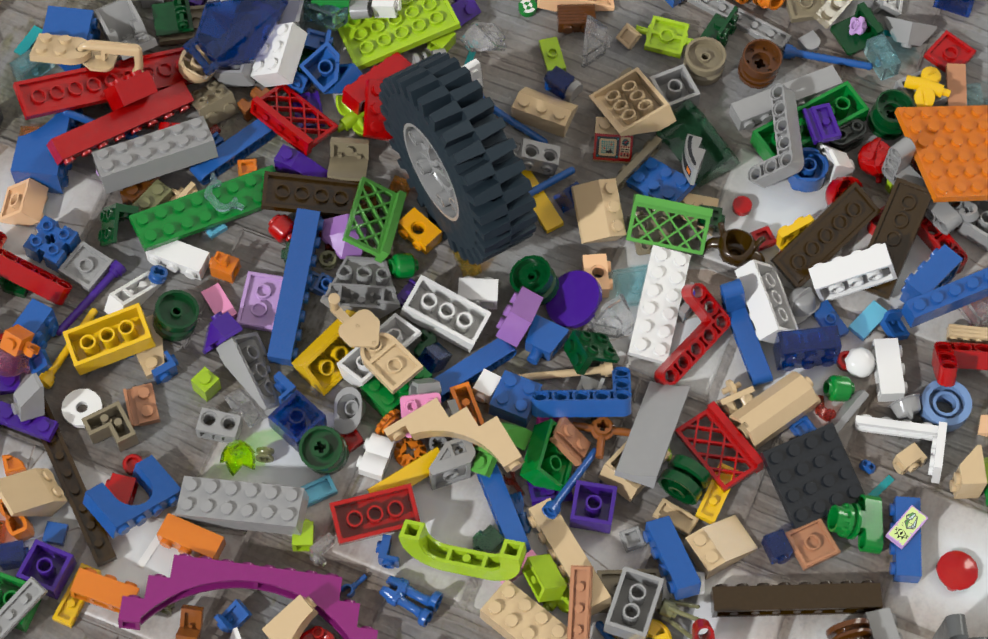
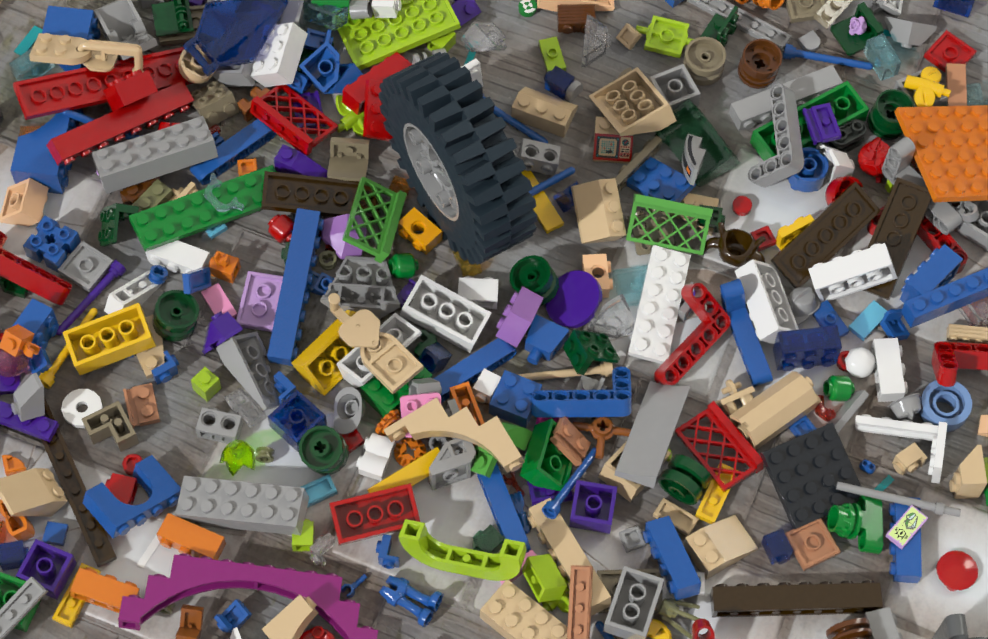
(196, 280): none -> blue tile
(938, 507): none -> light grey bar

